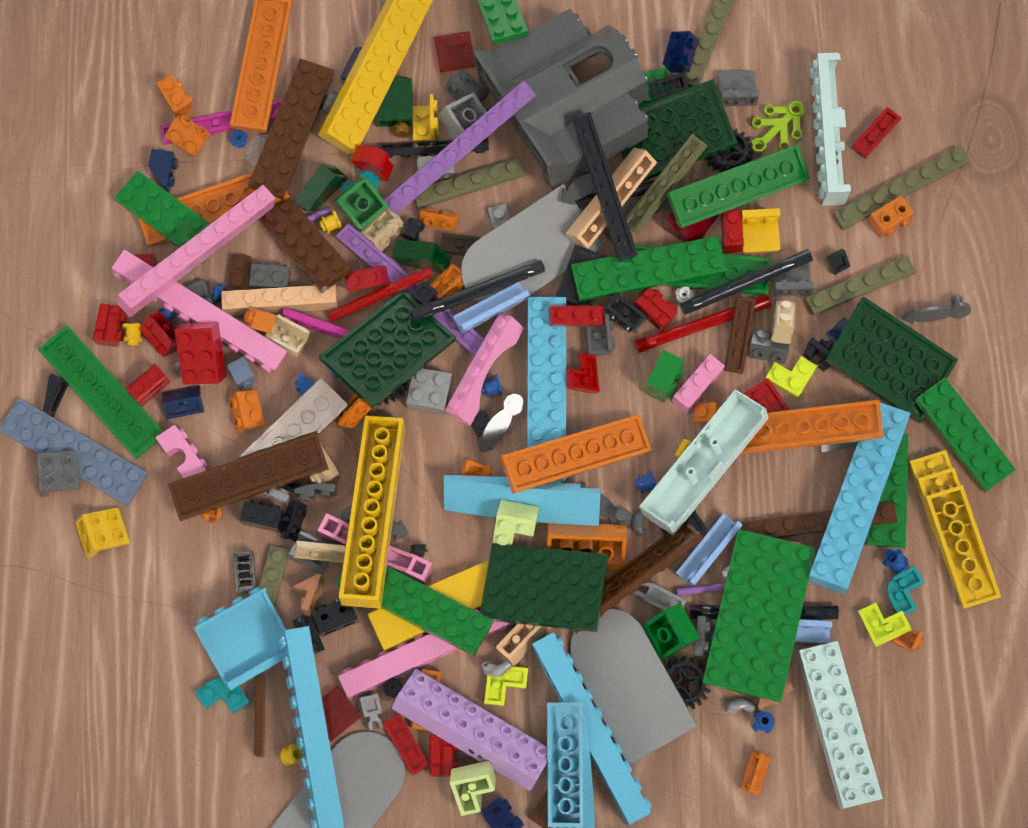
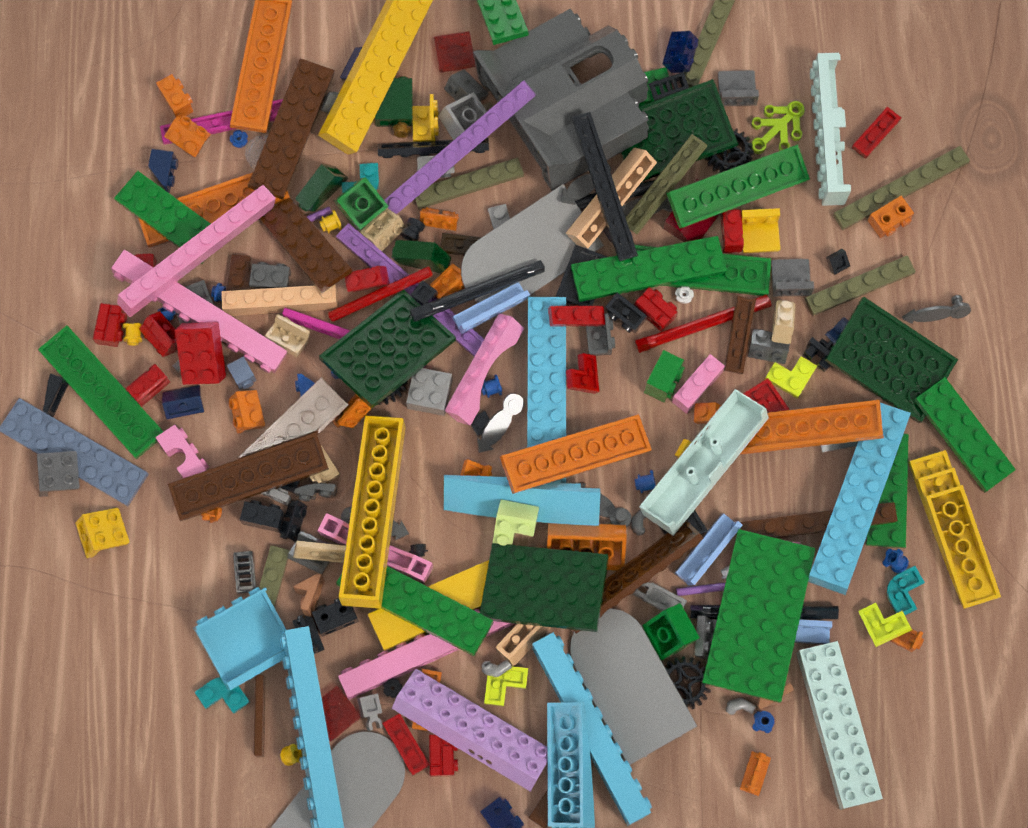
(260, 319): orange brick -> none
(373, 159): red brick -> none
(469, 784): yellowish green brick -> none
(746, 282): black piece -> none

